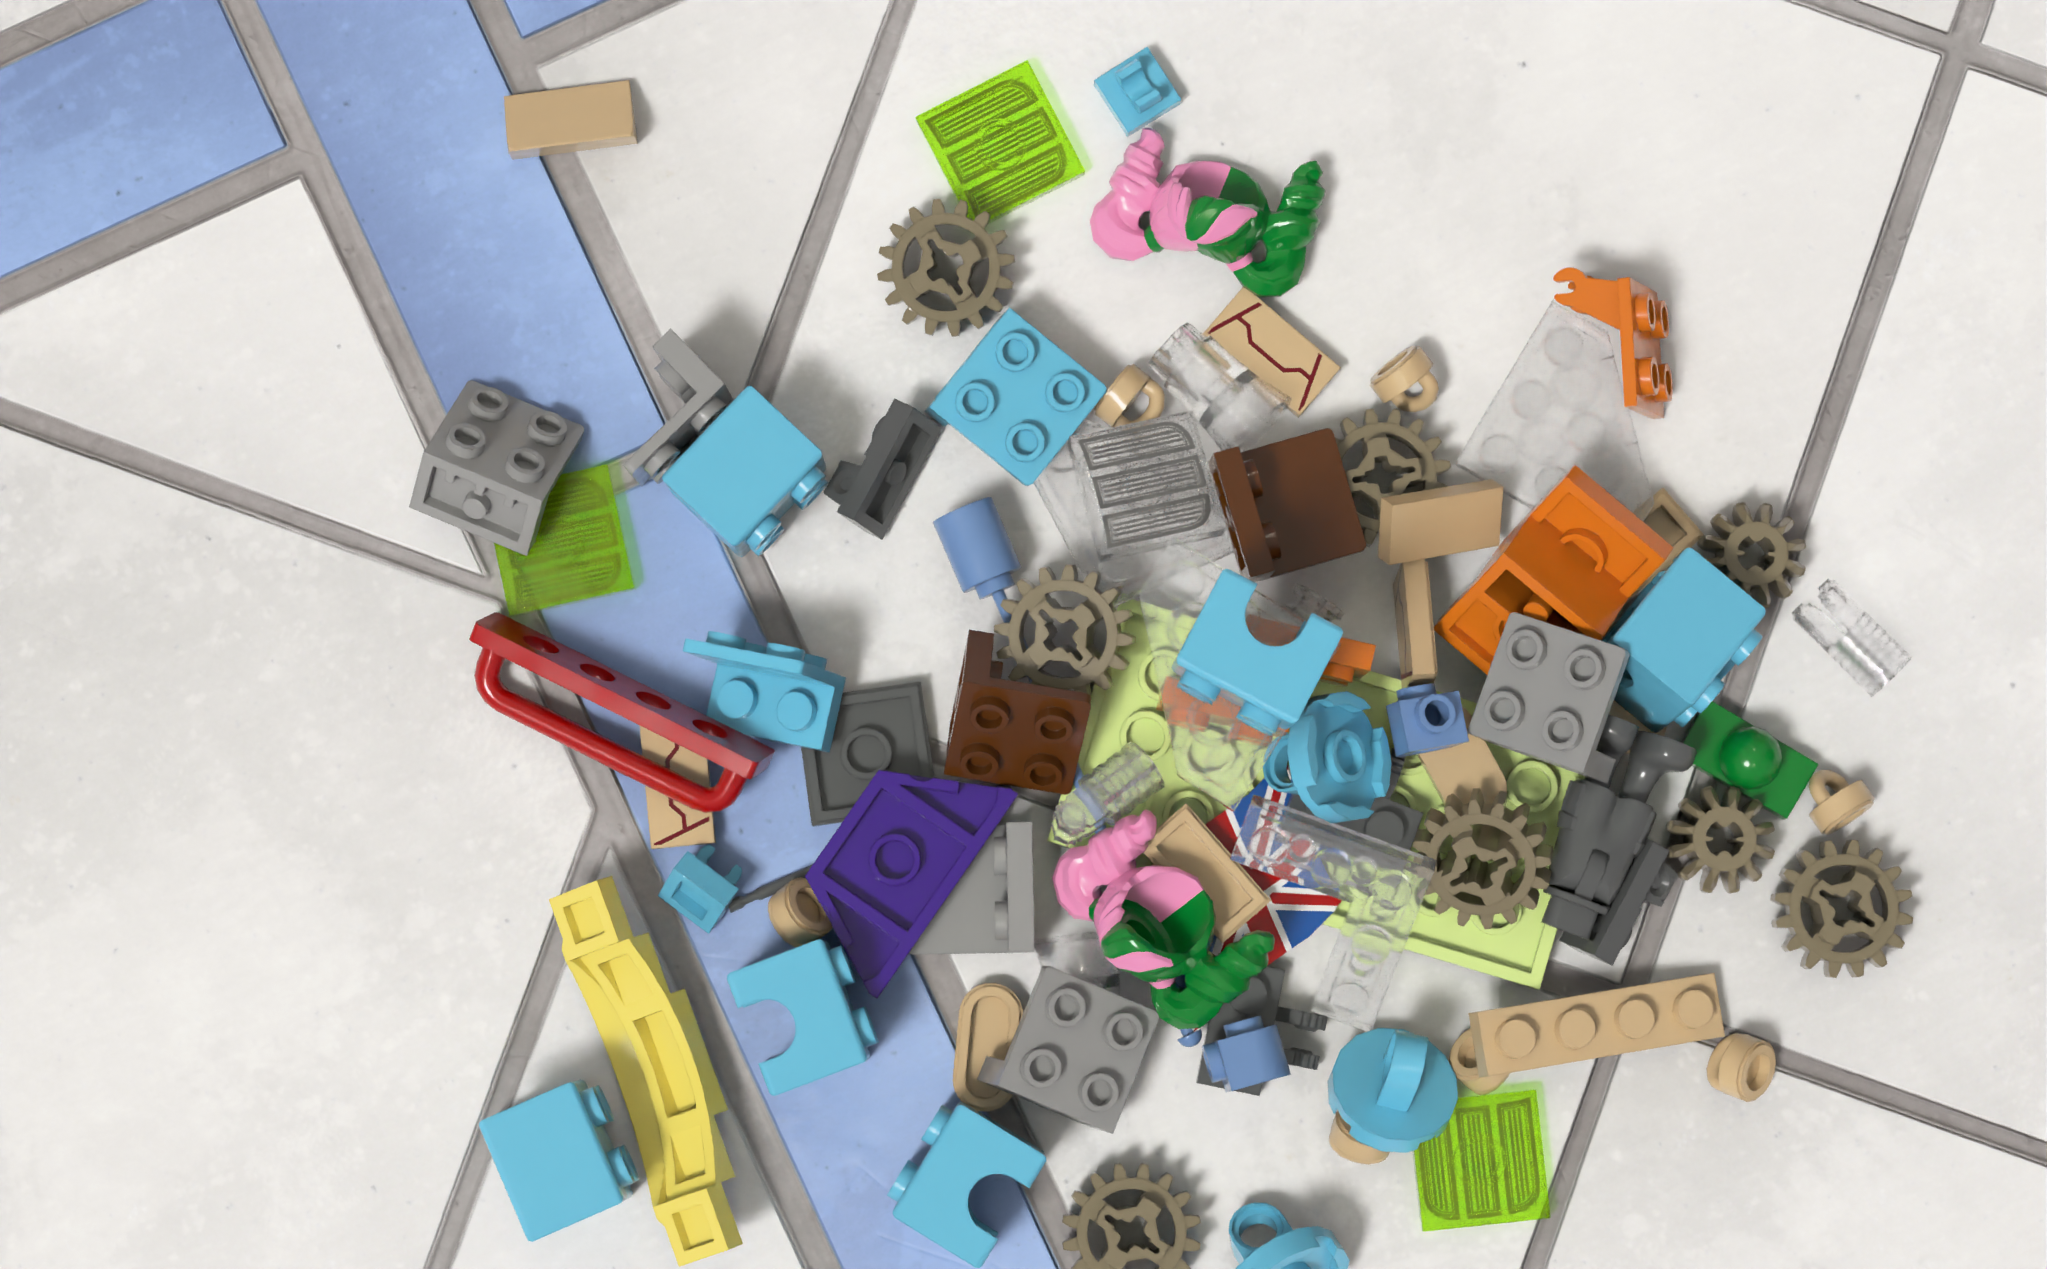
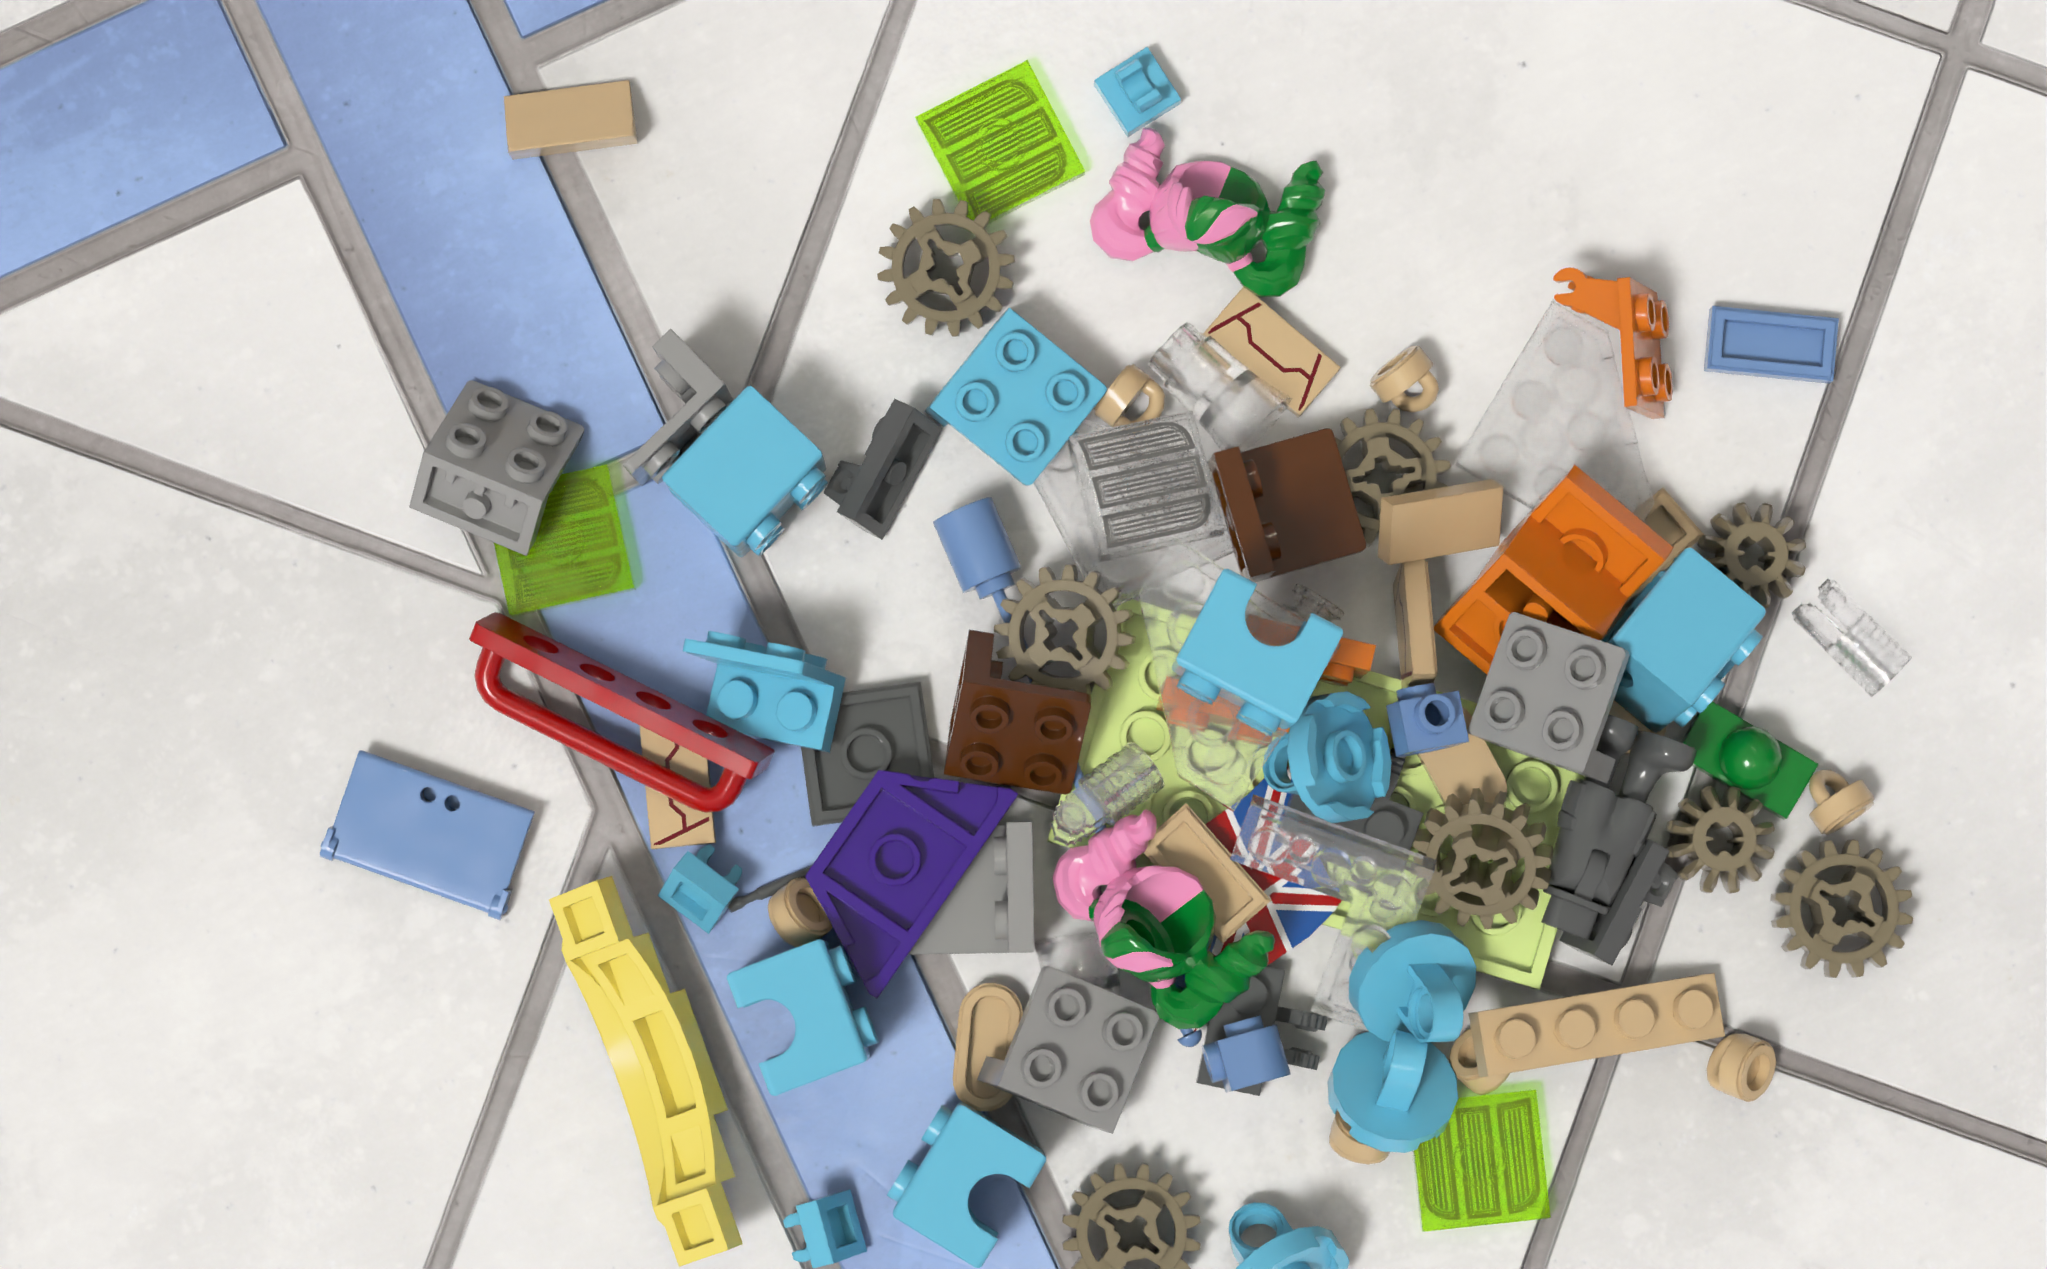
(425, 843): none -> medium blue door
(559, 1158): medium azure piece -> none
(829, 1229): none -> medium azure tile
(1414, 983): none -> medium azure tile
(1771, 344): none -> medium blue tile

